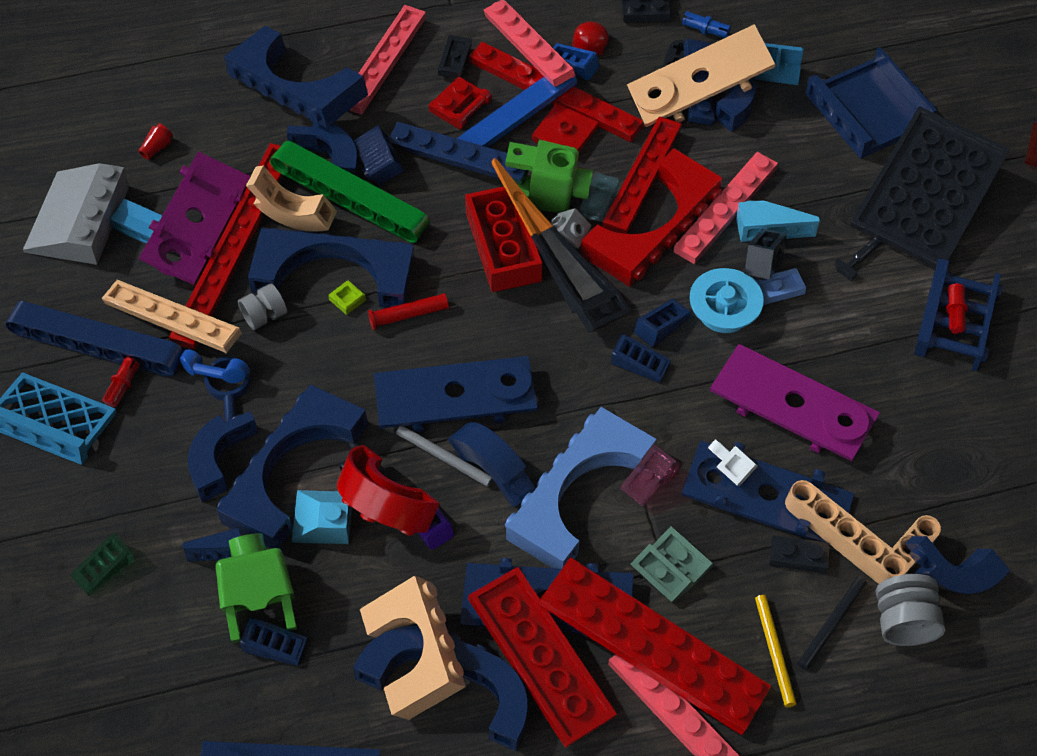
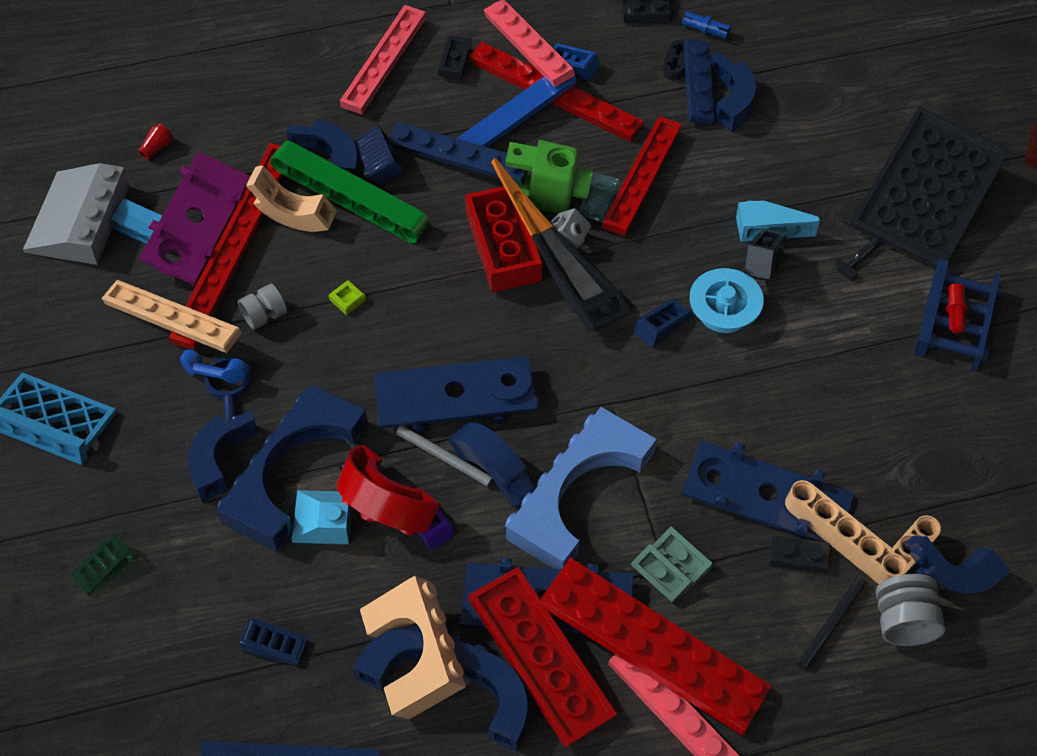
(94, 338): dark blue beam -> none
(120, 382): red axle -> none
(210, 547): dark blue slope -> none
(253, 581): bright green piece -> none
(283, 251): dark blue arch -> none
(318, 100): dark blue arch -> none
(407, 310): red pin -> none
(454, 98): red plate -> none
(565, 128): red plate -> none
(590, 37): red hair -> none
(630, 255): red arch -> none
(643, 352): dark blue slope -> none
(651, 471): clear pink plate -> none
(724, 208): coral plate -> none
(727, 62): light nougat piece -> none
(734, 462): white plate -> none
(761, 387): magenta piece -> none
(775, 651): yellow bar -> none
(782, 286): medium blue plate -> none
(787, 63): dark azure panel -> none
(868, 103): dark blue panel -> none

